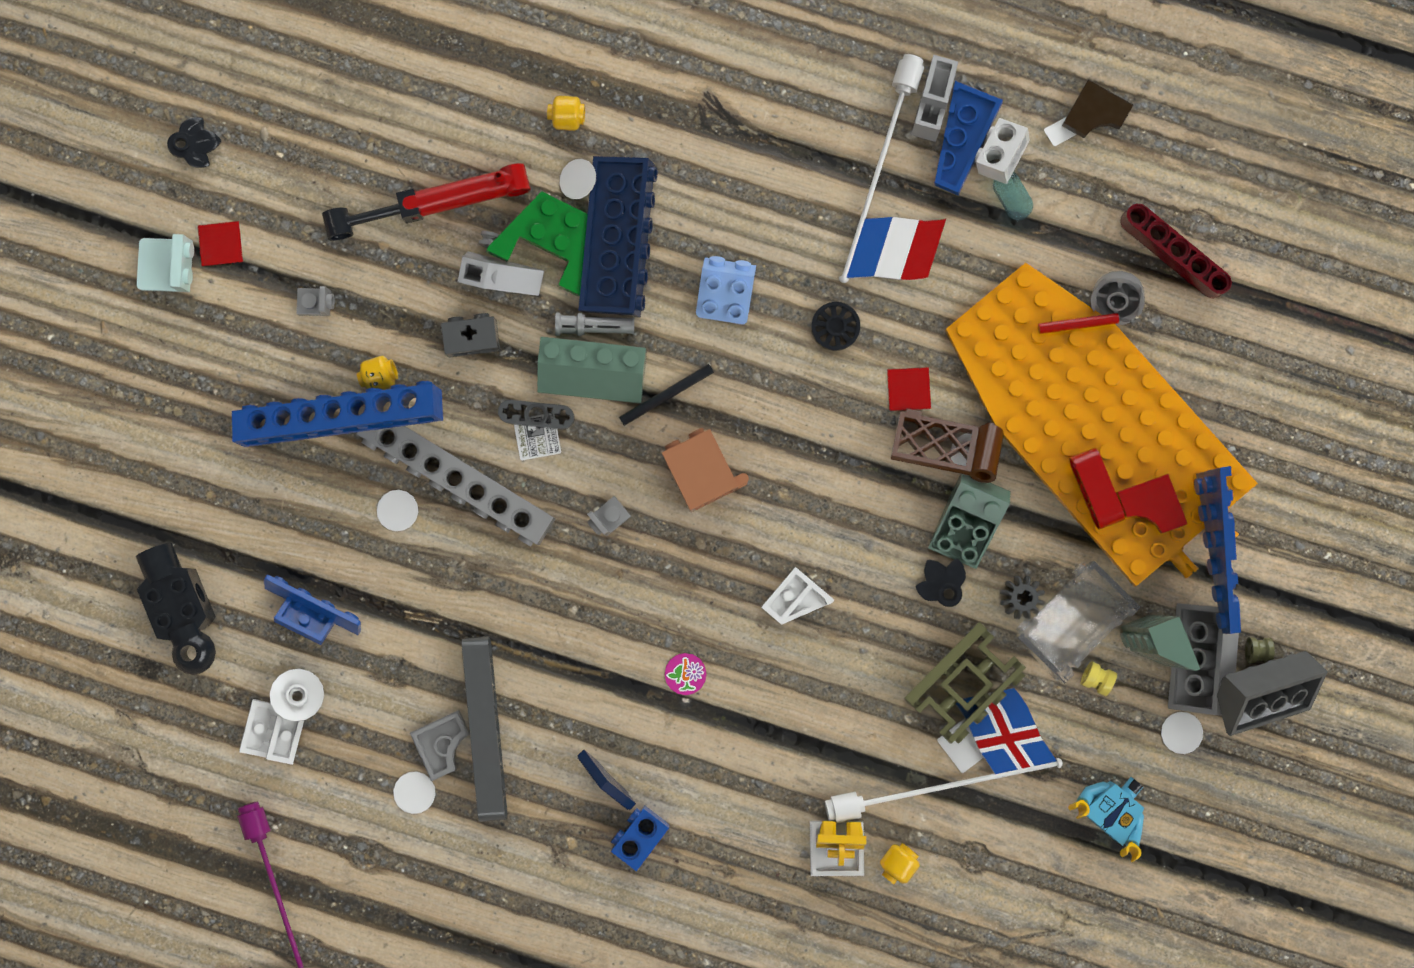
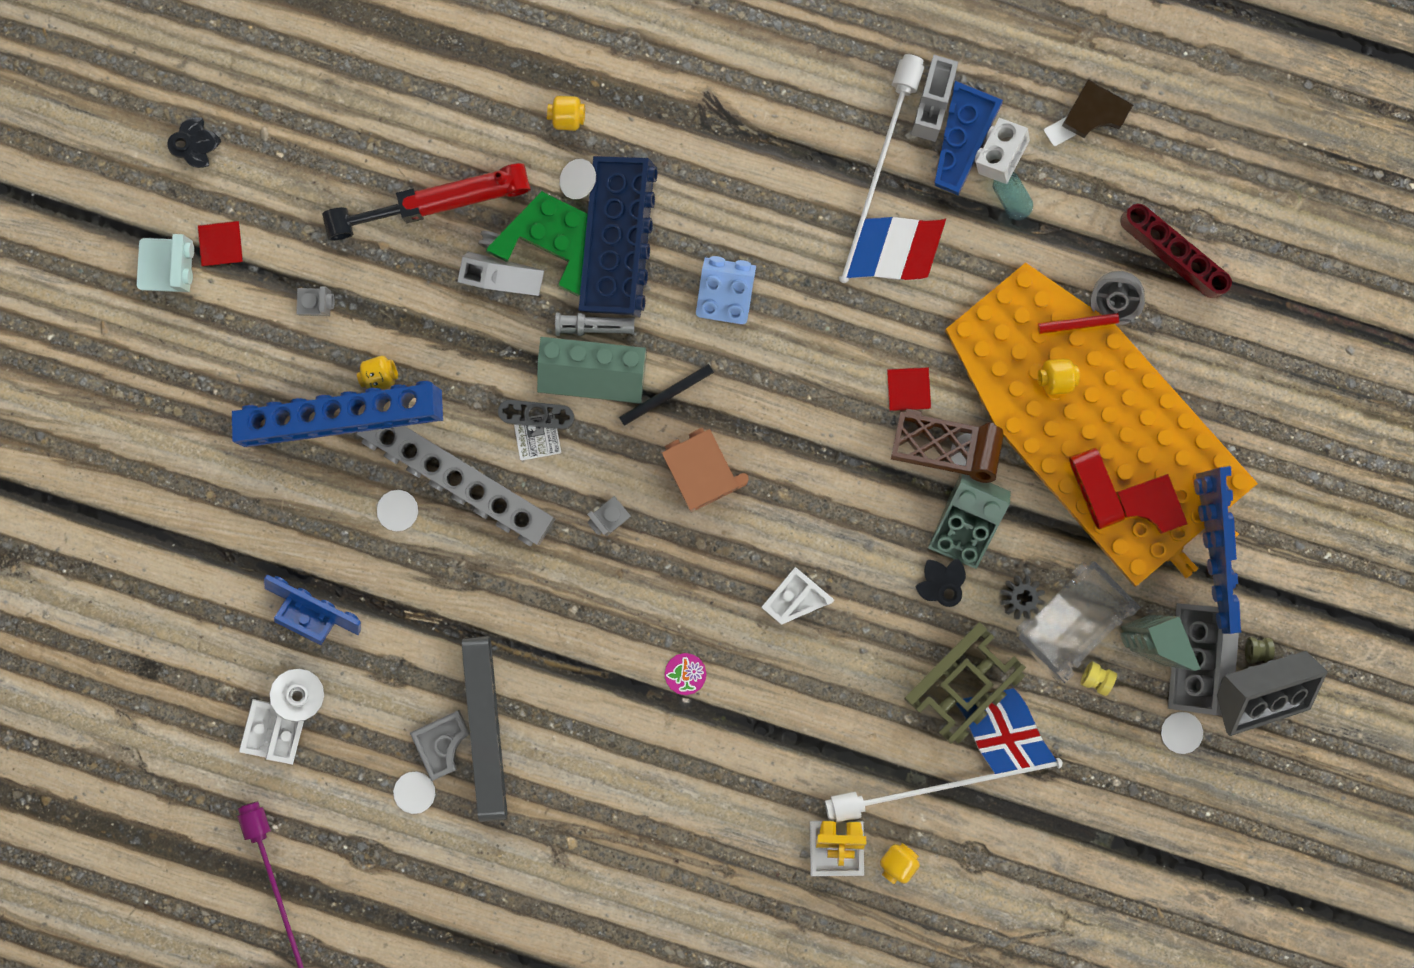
(177, 607): black brick -> none
(485, 340): dark grey brick -> none
(605, 780): dark blue tile -> none
(645, 840): blue brick -> none
(835, 326): black wheel -> none
(962, 754): white sticker -> none
(1058, 376): none -> yellow head
(1114, 812): medium azure torso -> none

